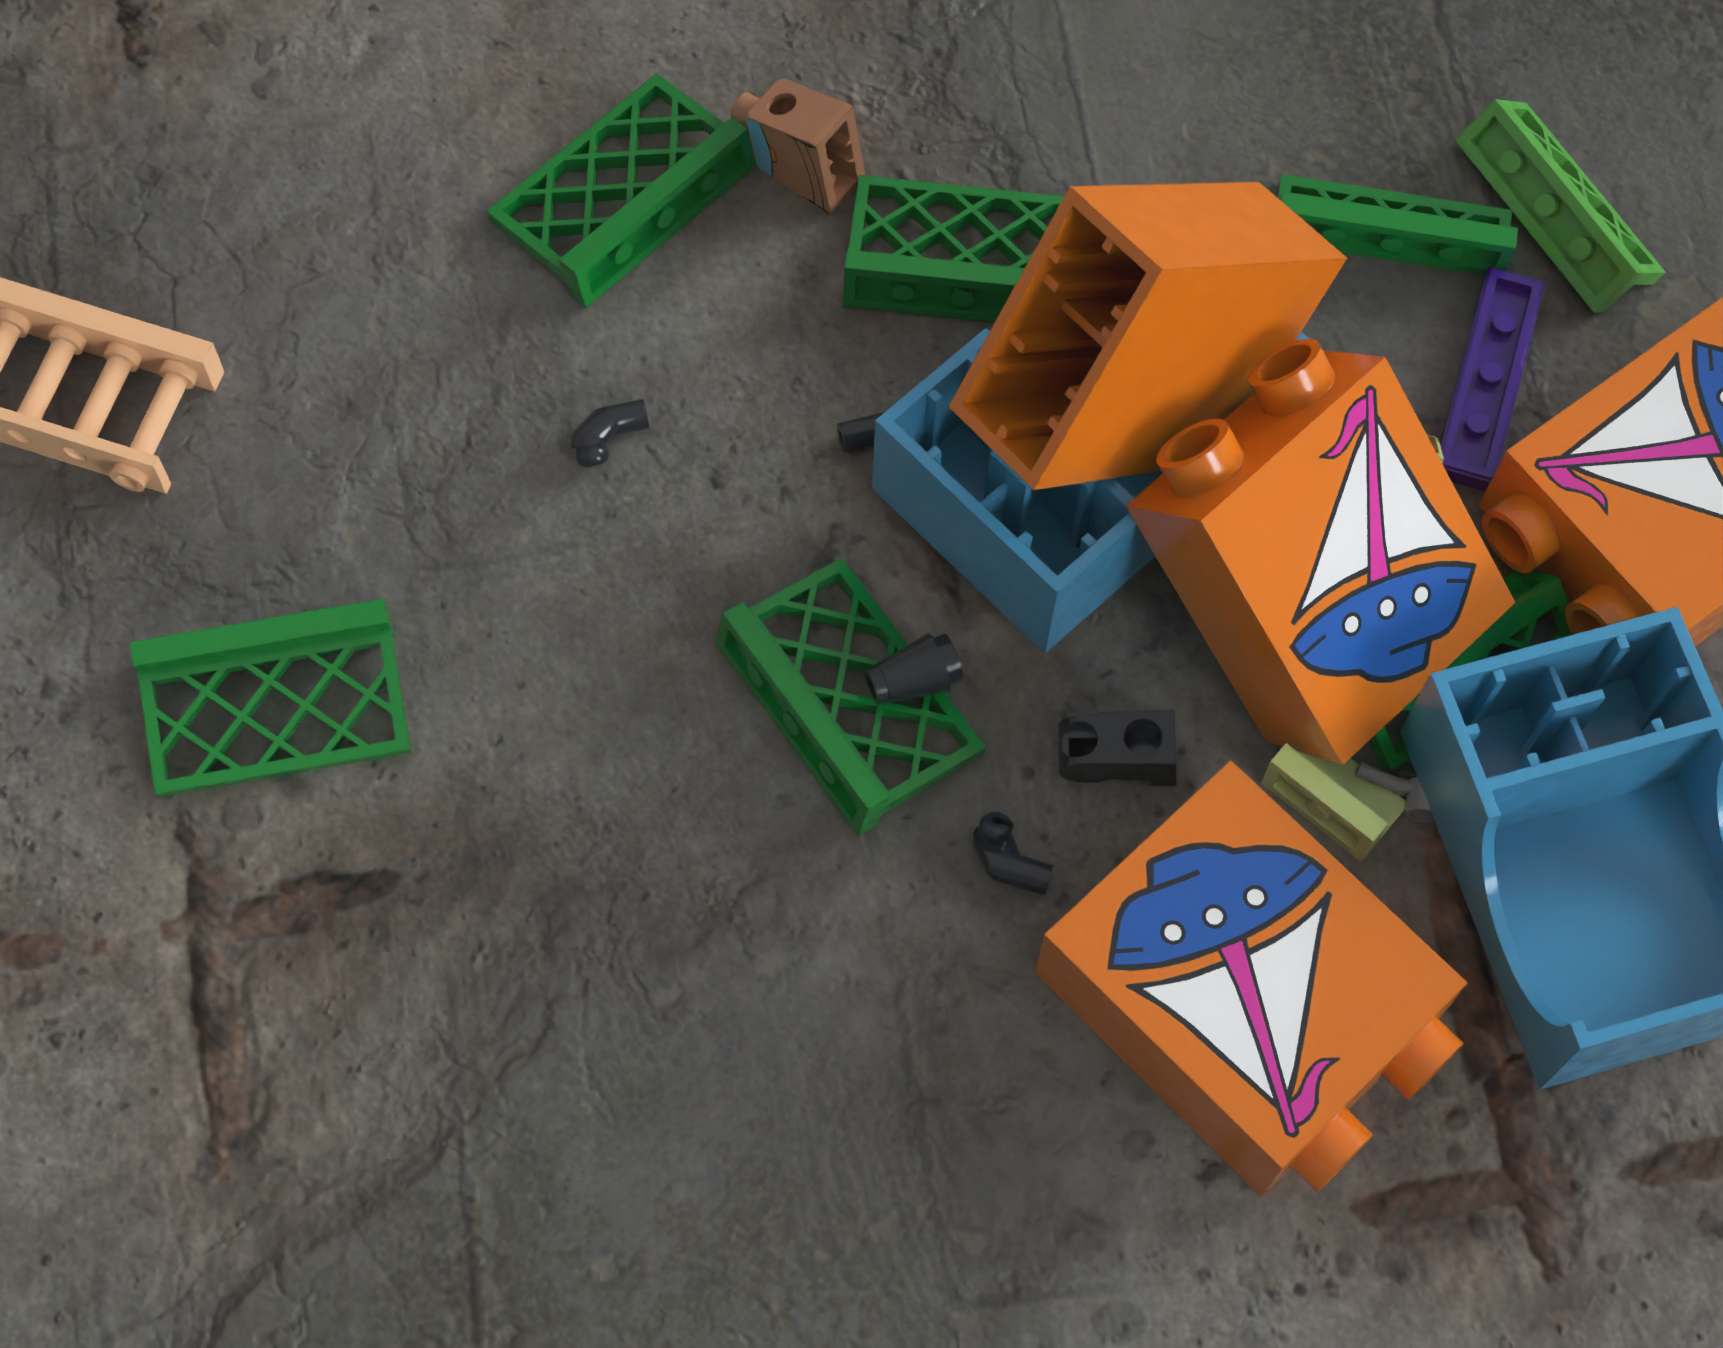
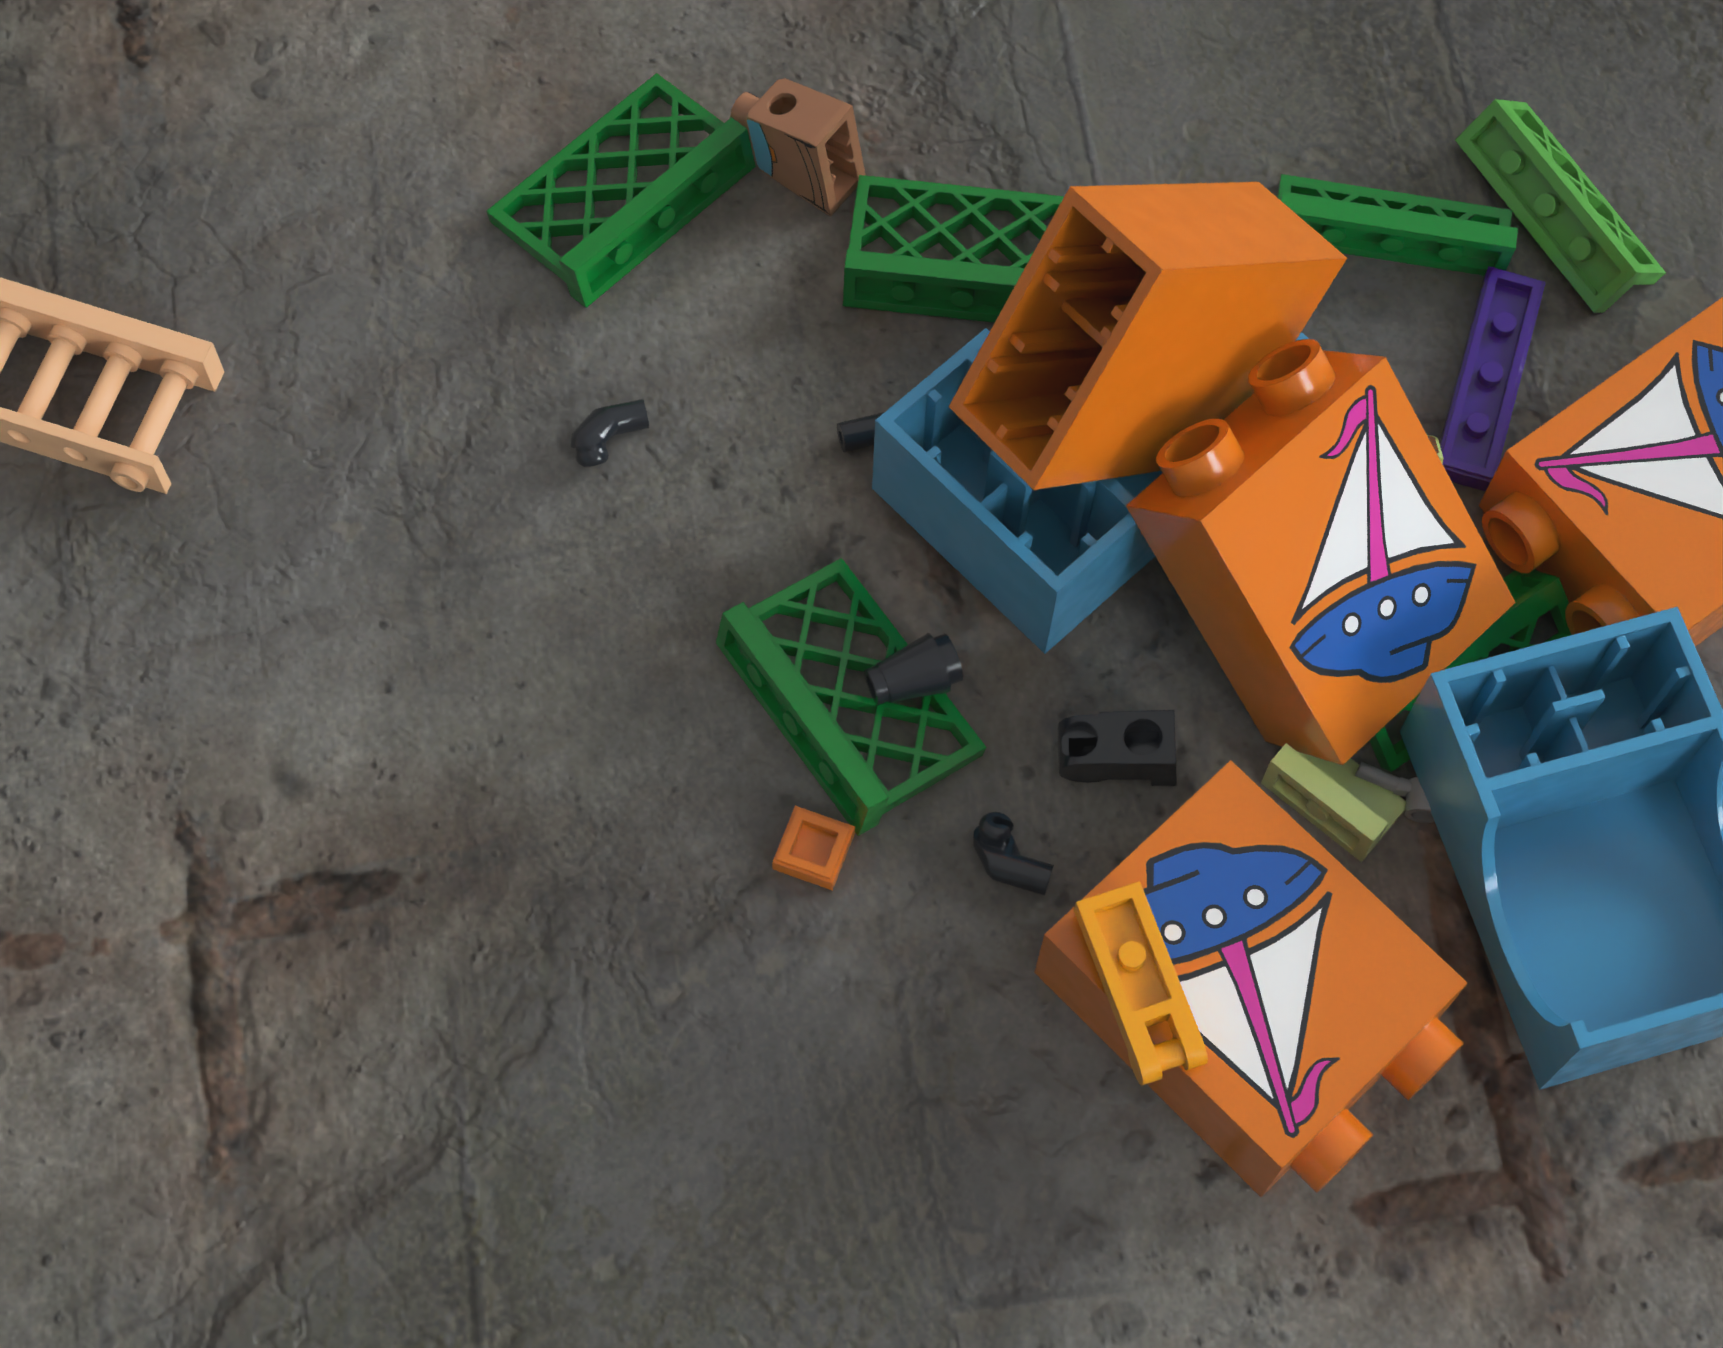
(258, 645): green fence -> none
(813, 848): none -> orange tile
(1140, 981): none -> light orange plate

